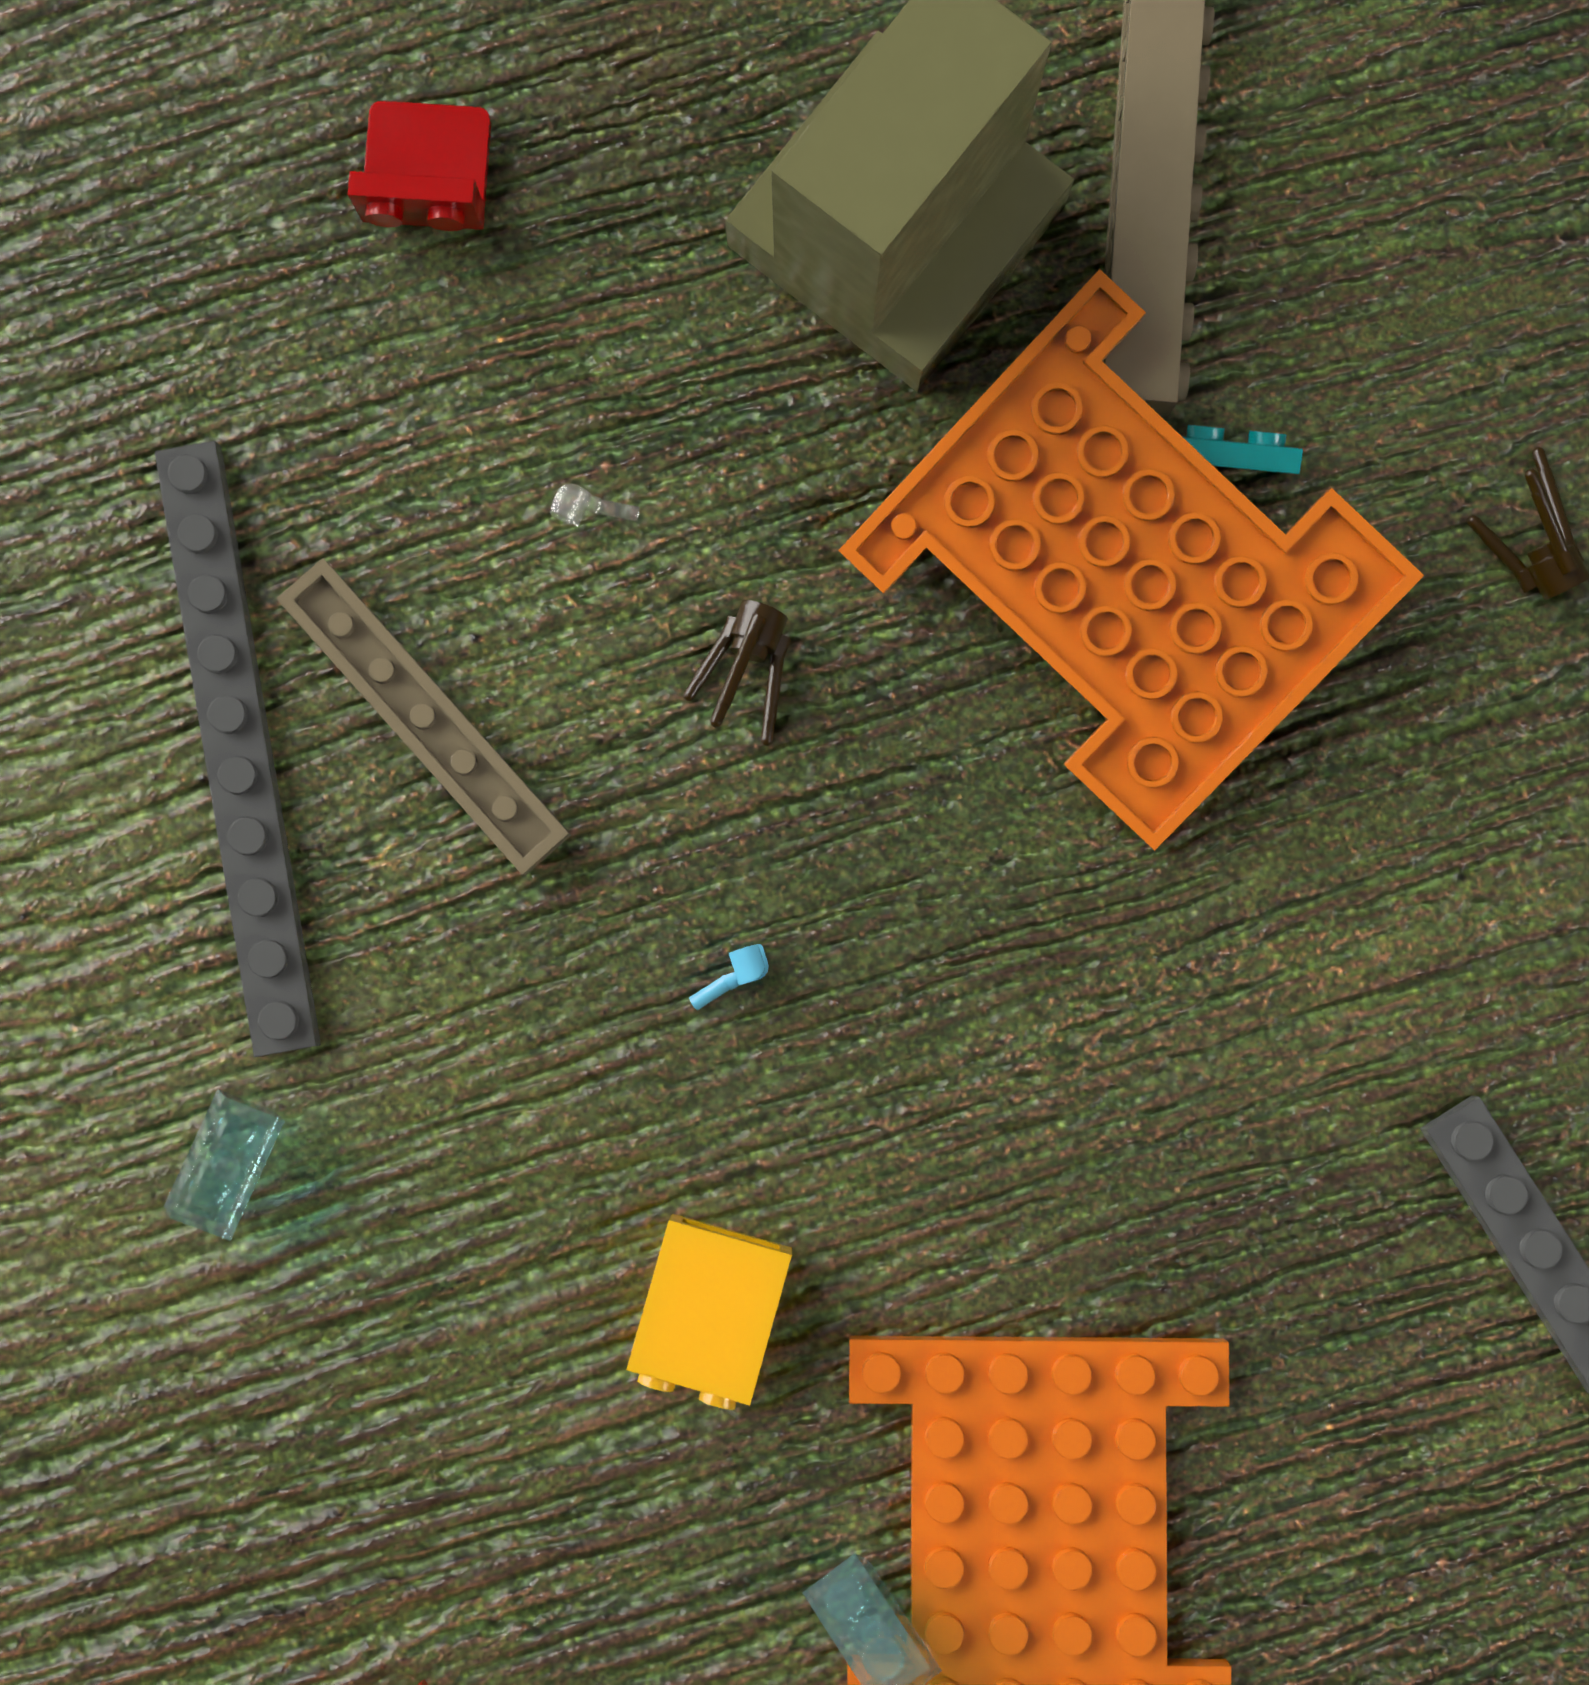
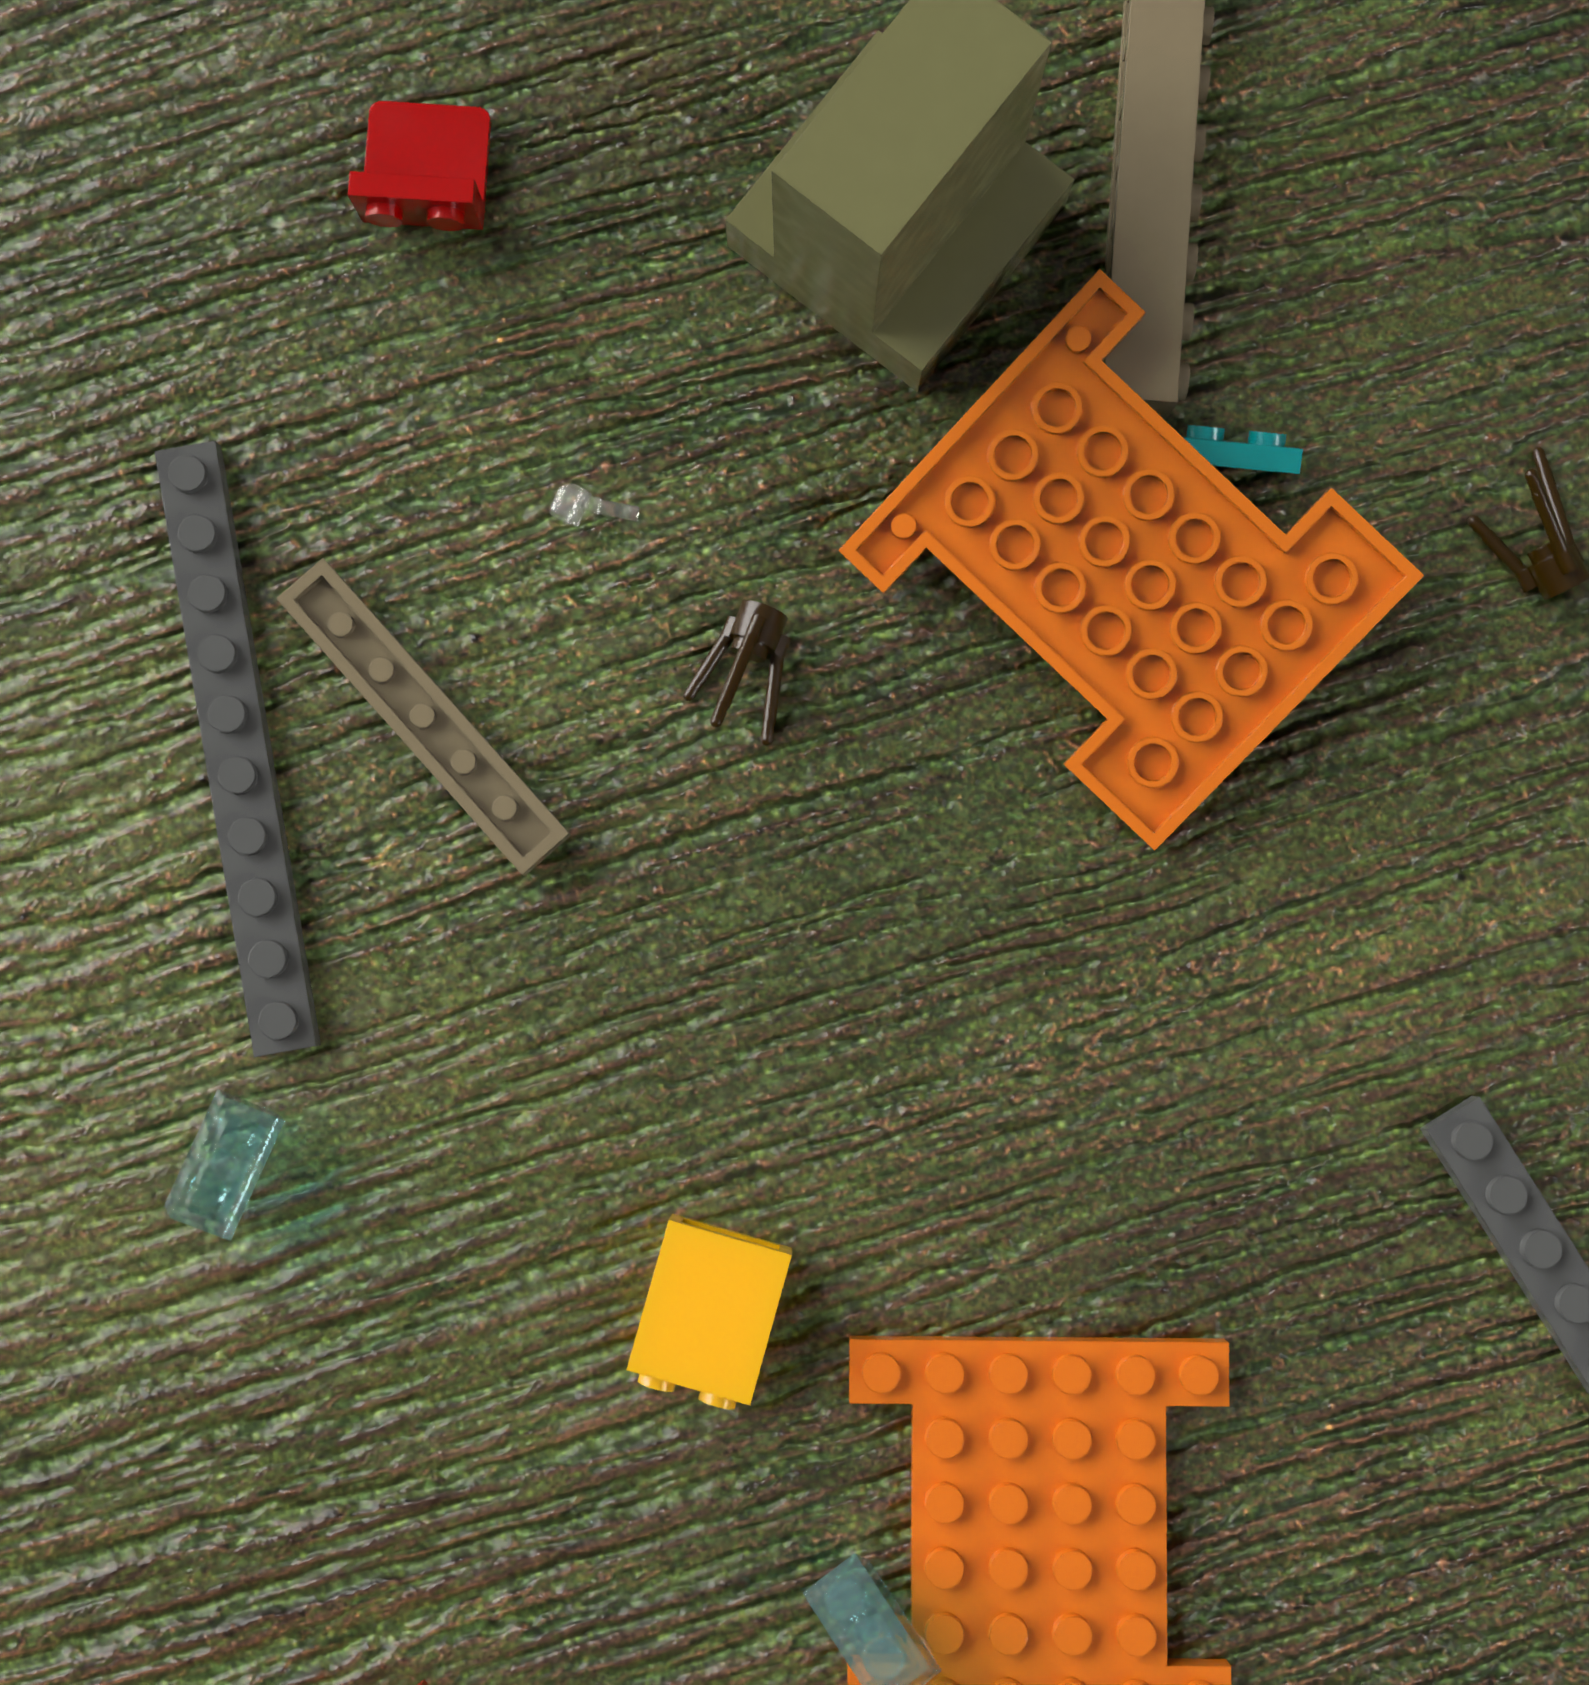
(748, 966): medium azure hand -> none

